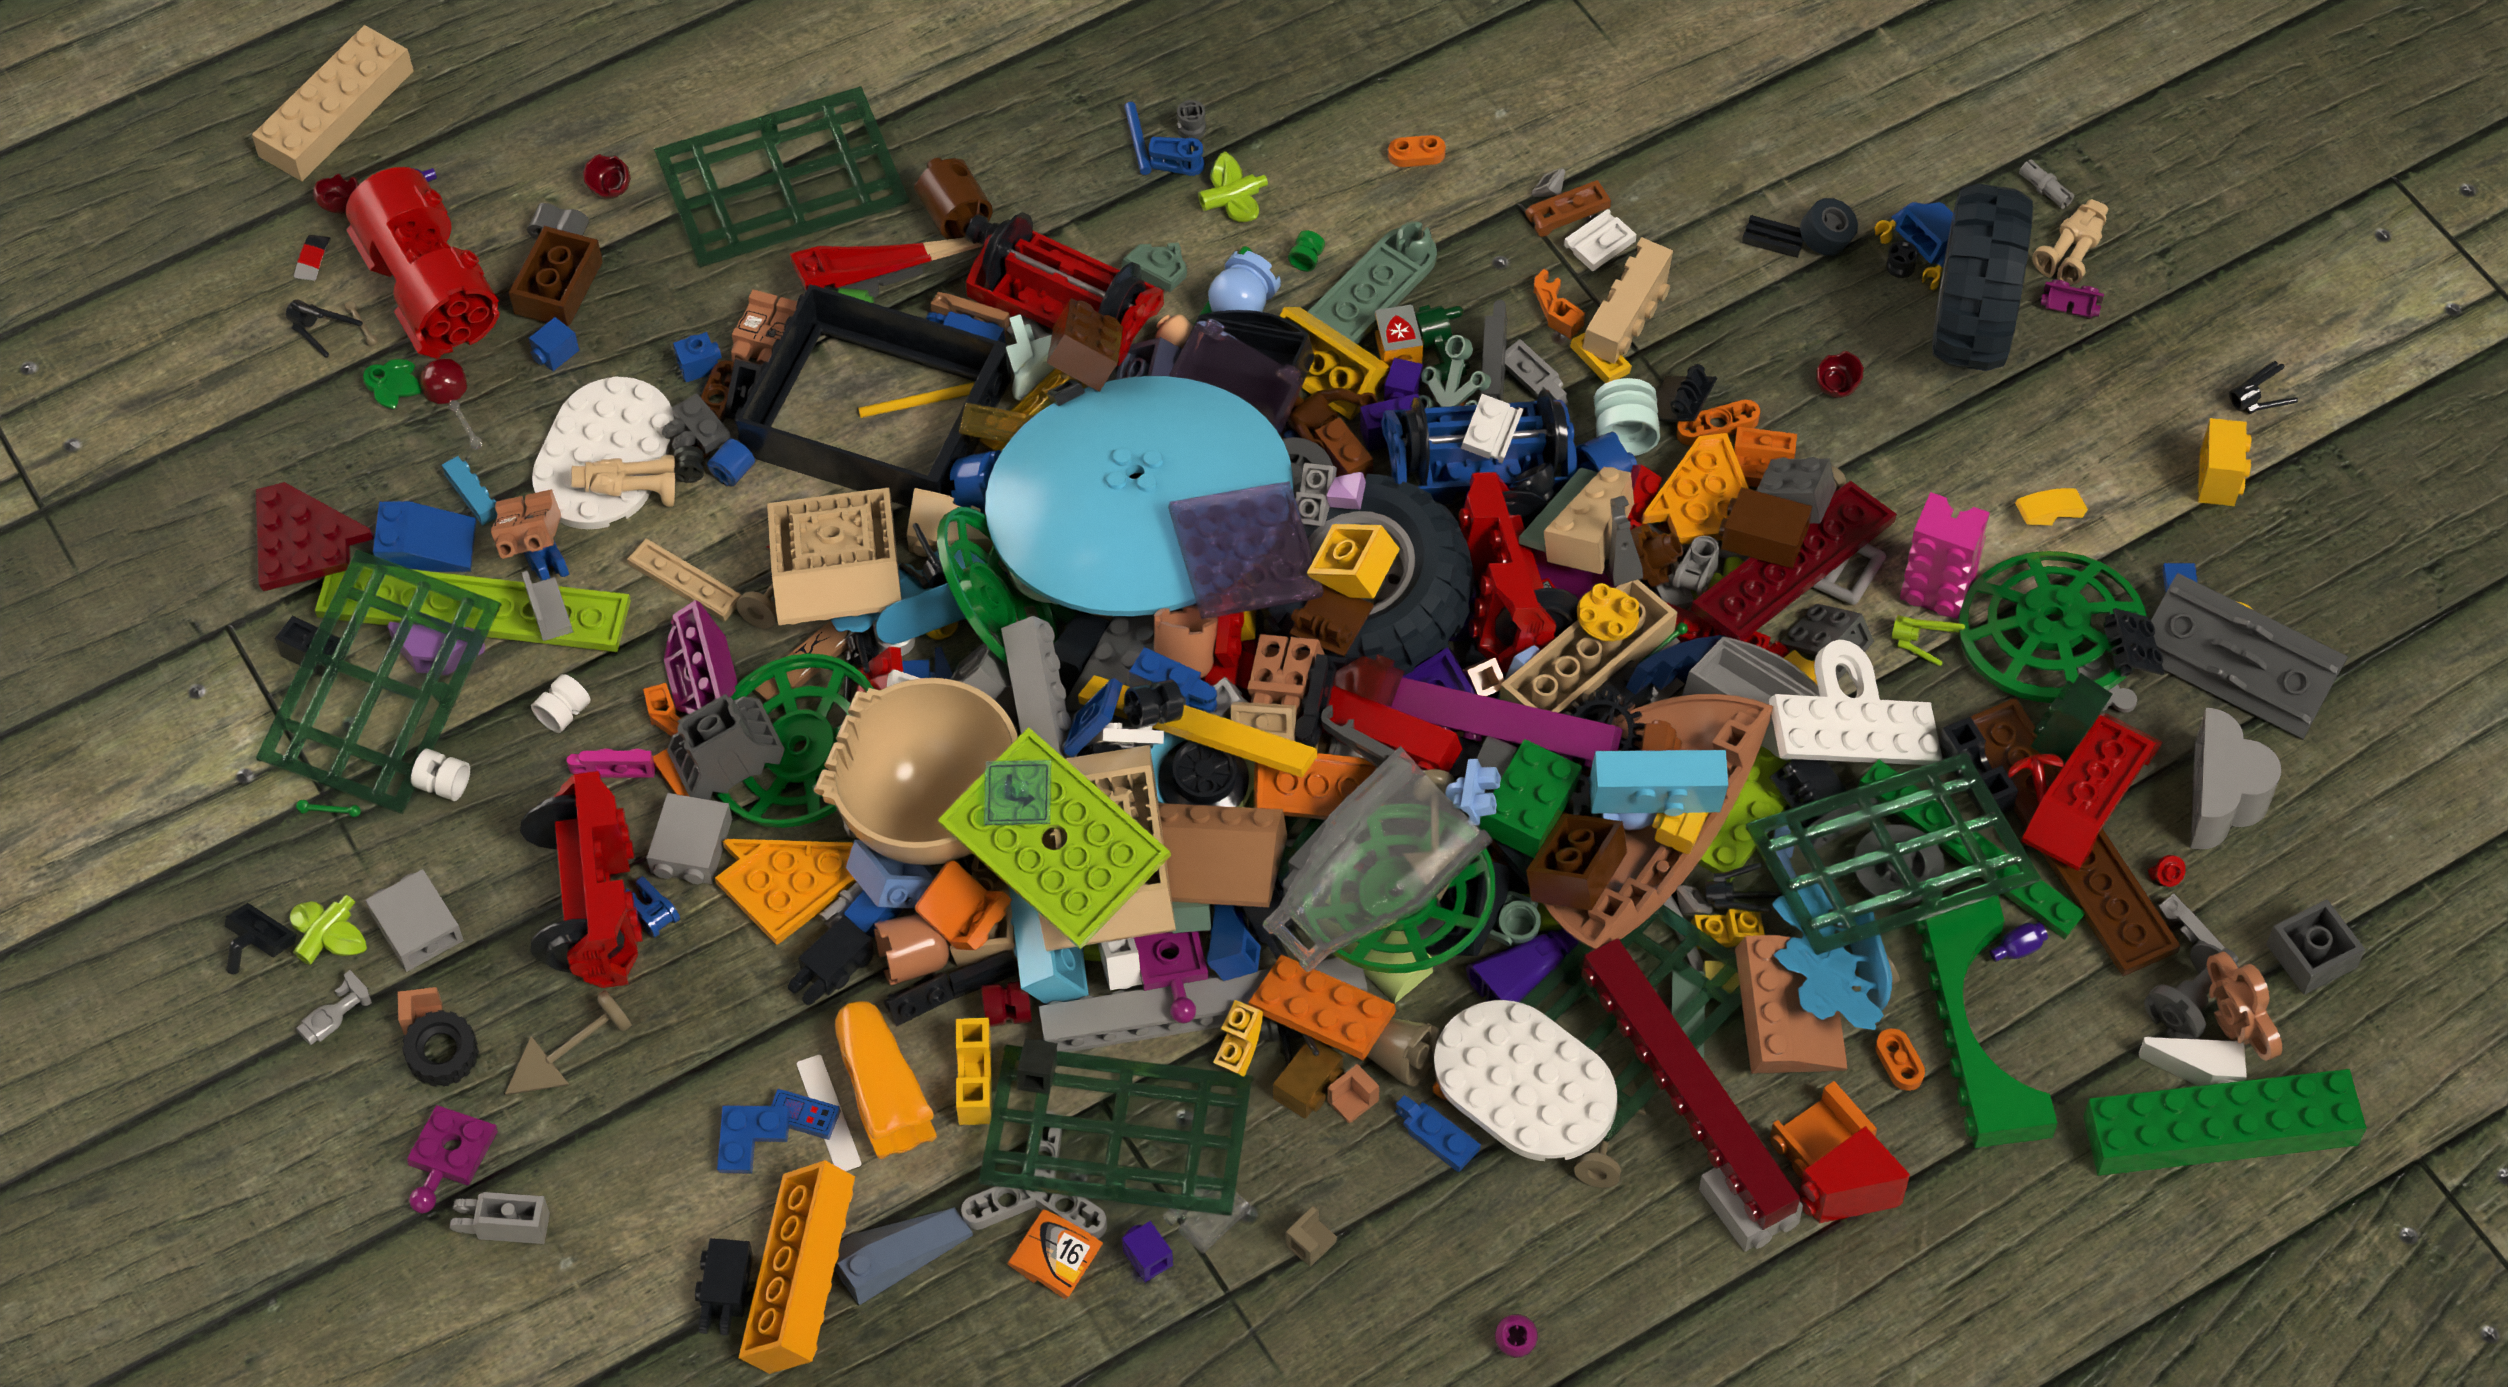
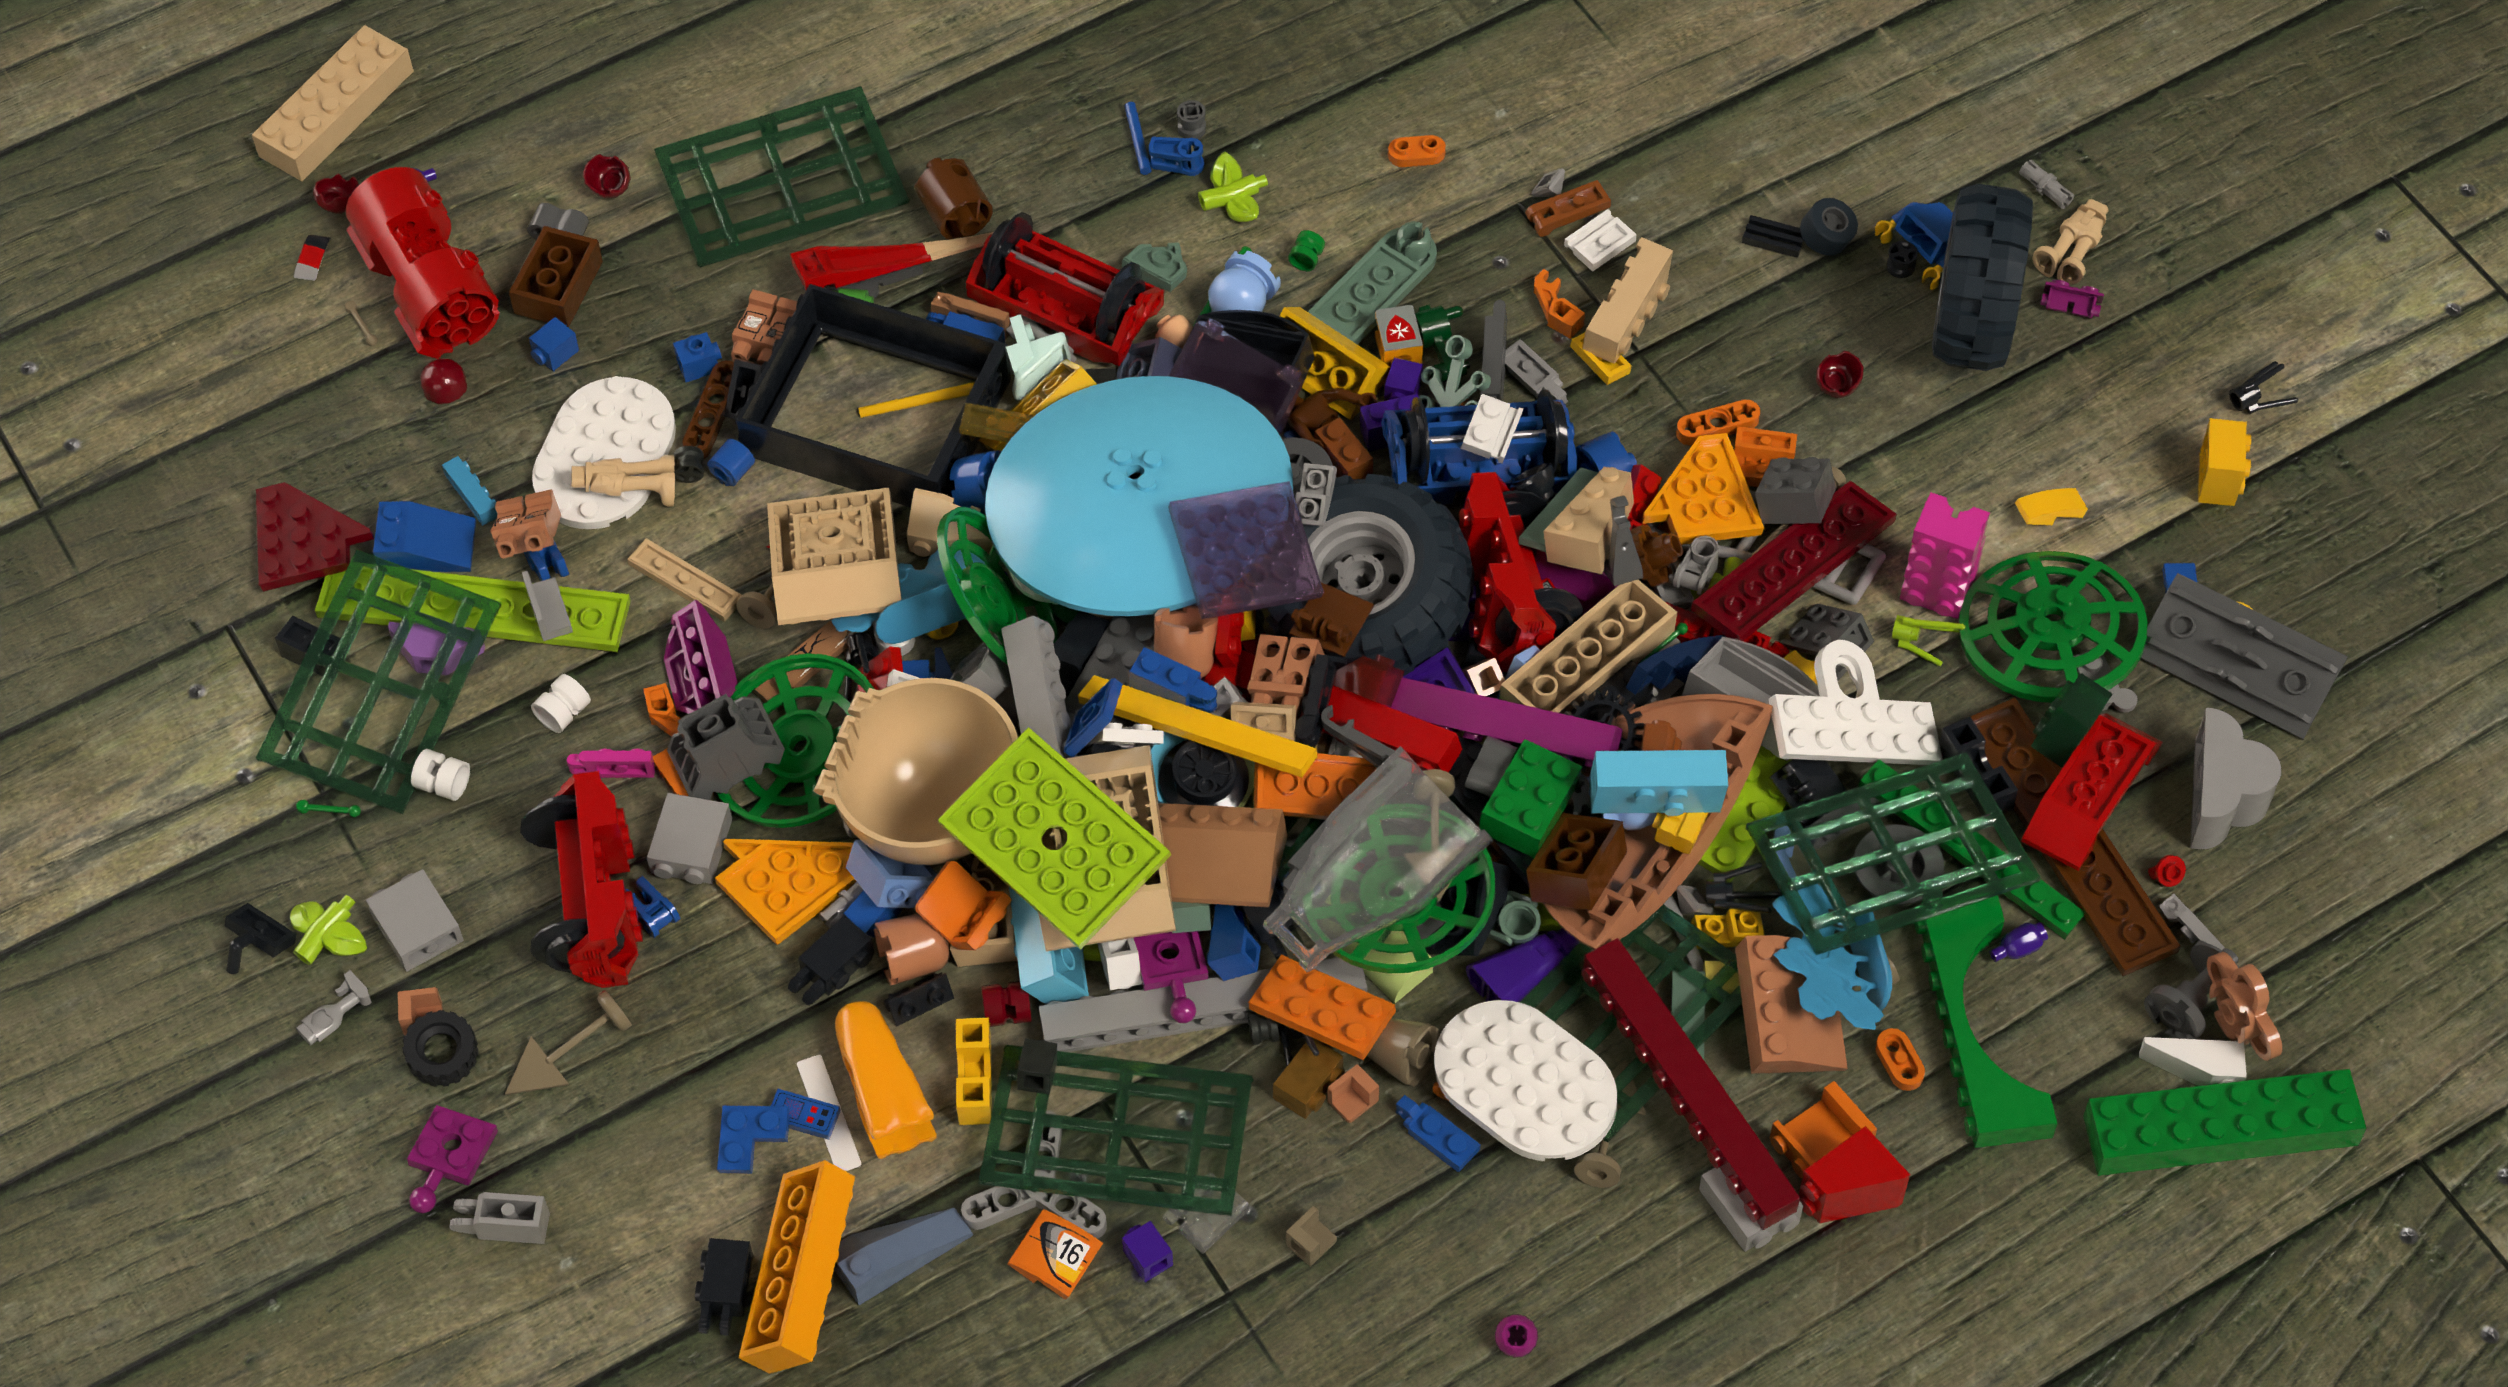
(305, 315): black plant -> none
(395, 381): green plate -> none
(475, 441): clear hinge -> none
(696, 425): dark grey hinge -> none
(932, 570): black plant -> none
(979, 229): black wheel -> none
(981, 973): black tile -> none
(1017, 792): clear light blue piece -> none
(1065, 392): black tile -> none
(1085, 344): reddish brown brick -> none
(1153, 704): black wheel -> none
(1242, 1035): yellow slope -> none
(1347, 491): lavender slope -> none
(1354, 559): yellow slope -> none
(1470, 793): light blue hips -> none
(1608, 613): yellow dish -> none
(1630, 411): light aqua wheel -> none
(1684, 396): black hinge -> none
(1765, 527): reddish brown brick -> none
(2036, 765): red plant -> none
(2133, 643): black hinge -> none
(2315, 946): dark grey brick -> none

